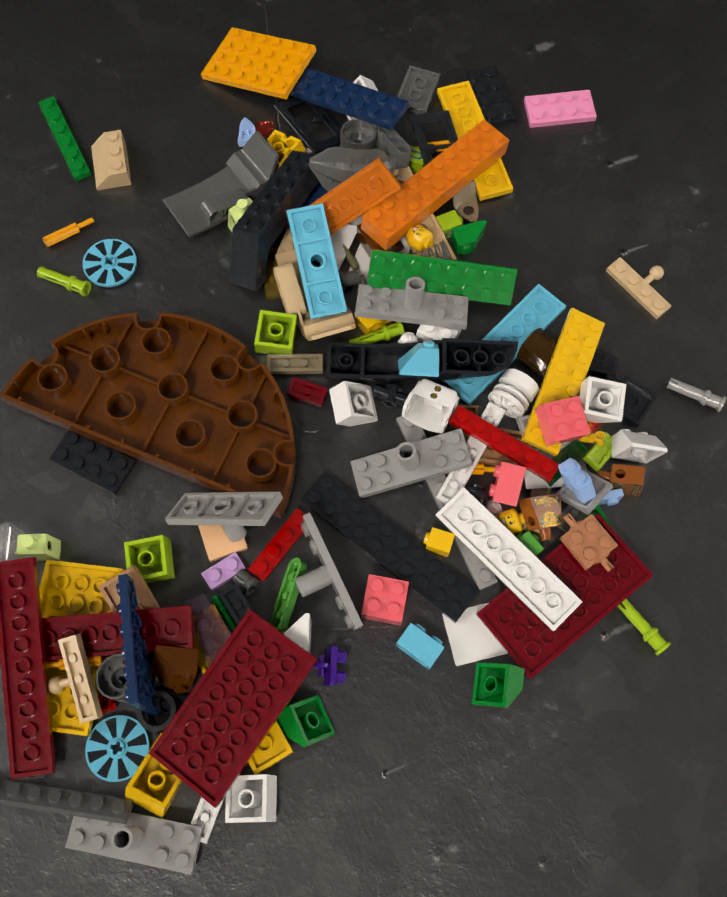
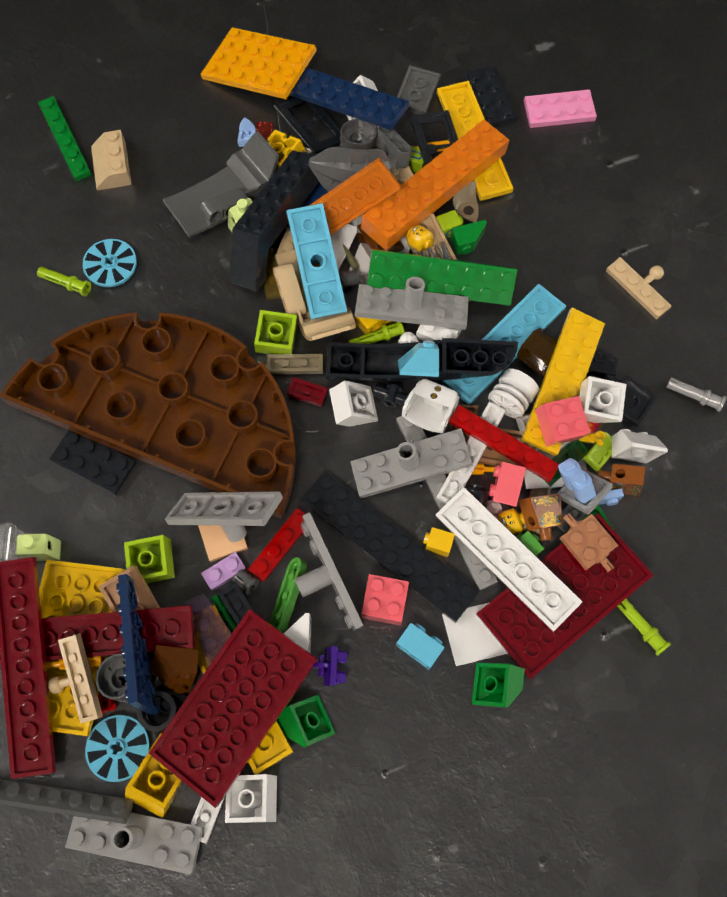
(65, 232): light orange axle -> none

